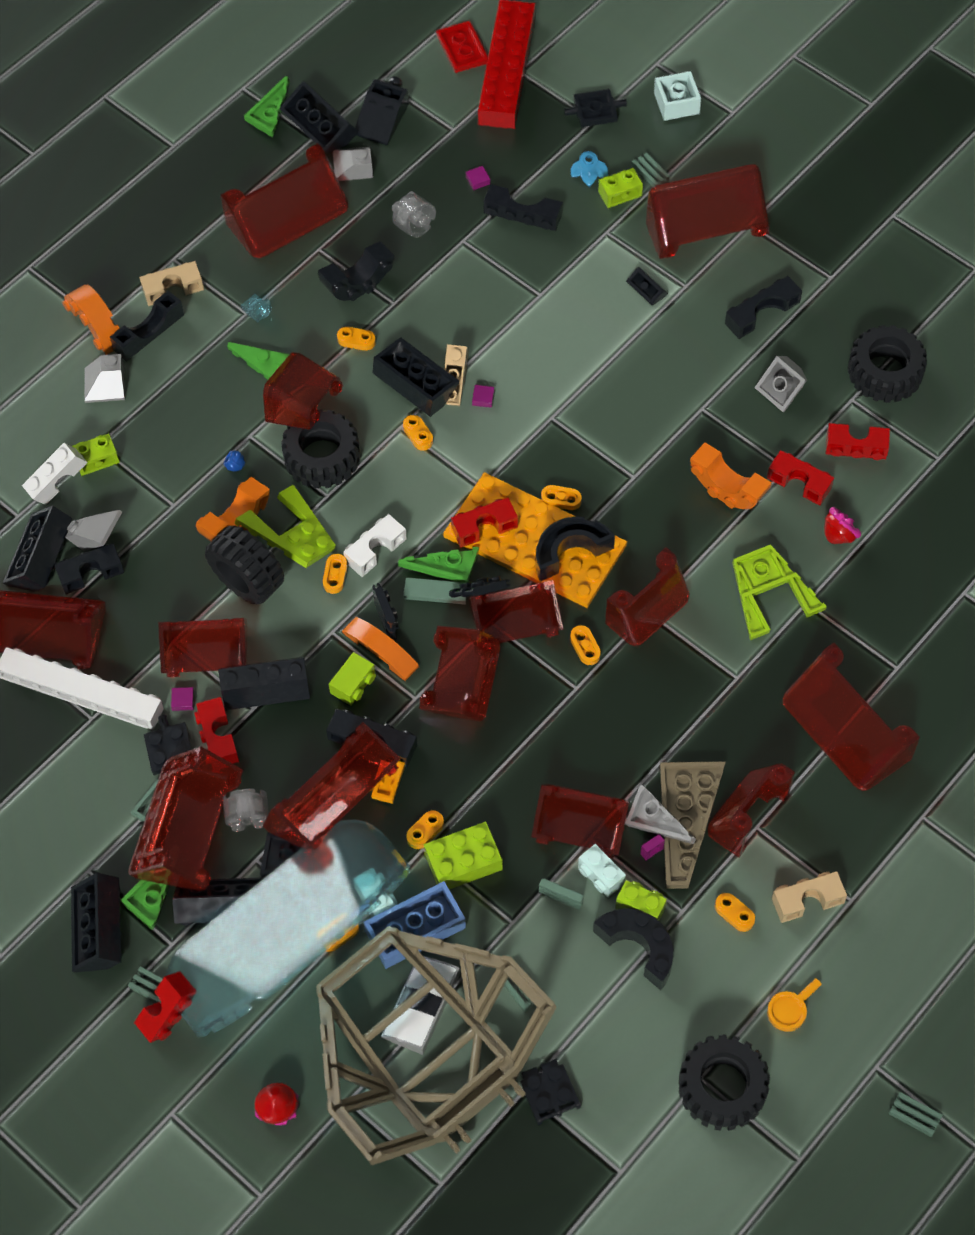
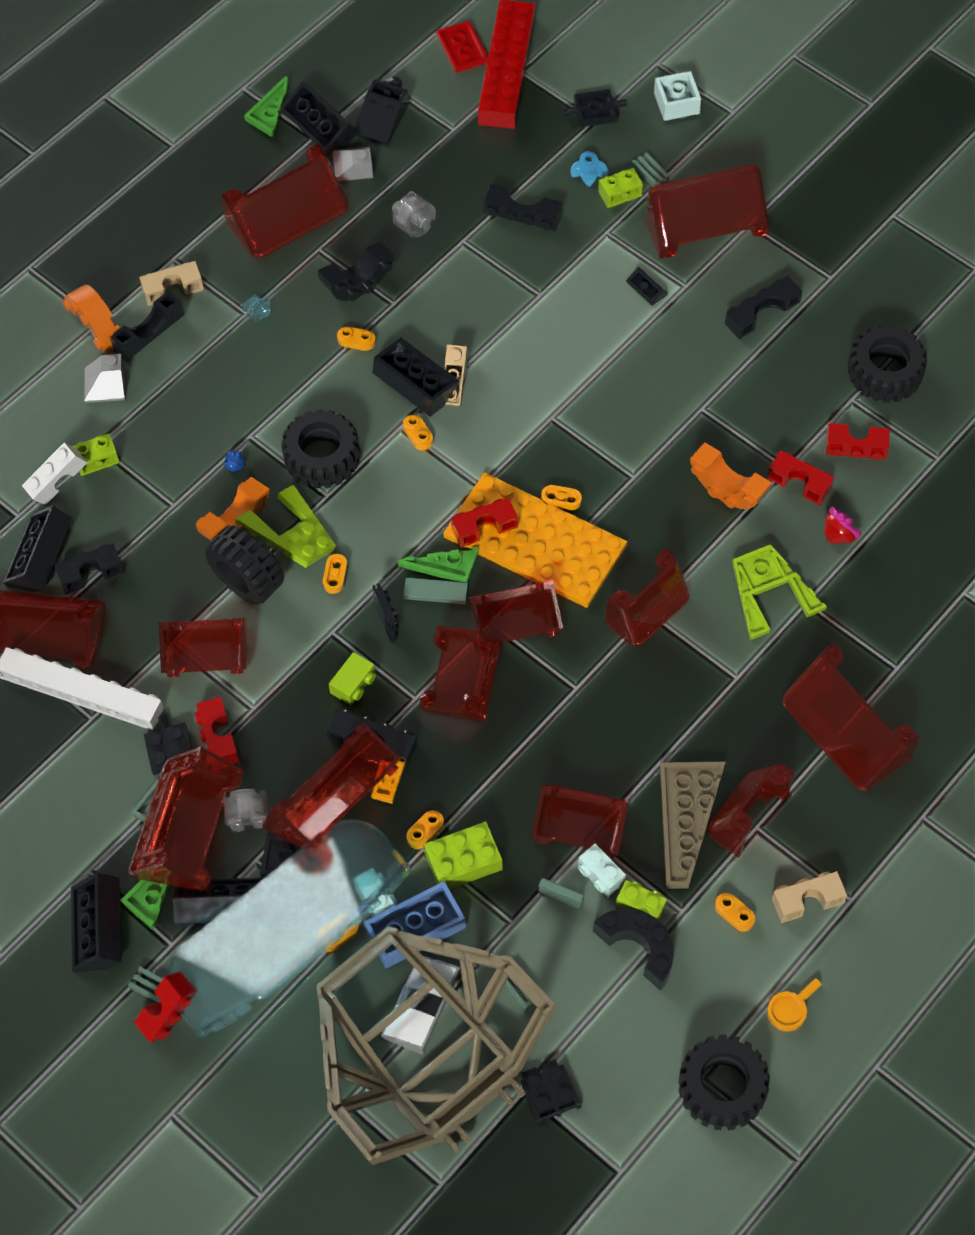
(92, 530): light grey slope -> none
(182, 699): magenta tile -> none
(259, 359): bright green wing -> none
(264, 683): black slope -> none
(276, 1104): red hair -> none
(296, 391): clear red windscreen -> none
(382, 646): orange slope -> none
(385, 533): white arch -> none
(478, 178): magenta tile -> none
(480, 587): black plate -> none
(483, 396): magenta tile -> none
(568, 534): black brick -> none
(585, 646): light orange plate -> none
(652, 847): magenta tile -> none
(653, 817): light grey wing -> none
(781, 382): light grey slope -> none
(919, 1106): sand green tile -> none

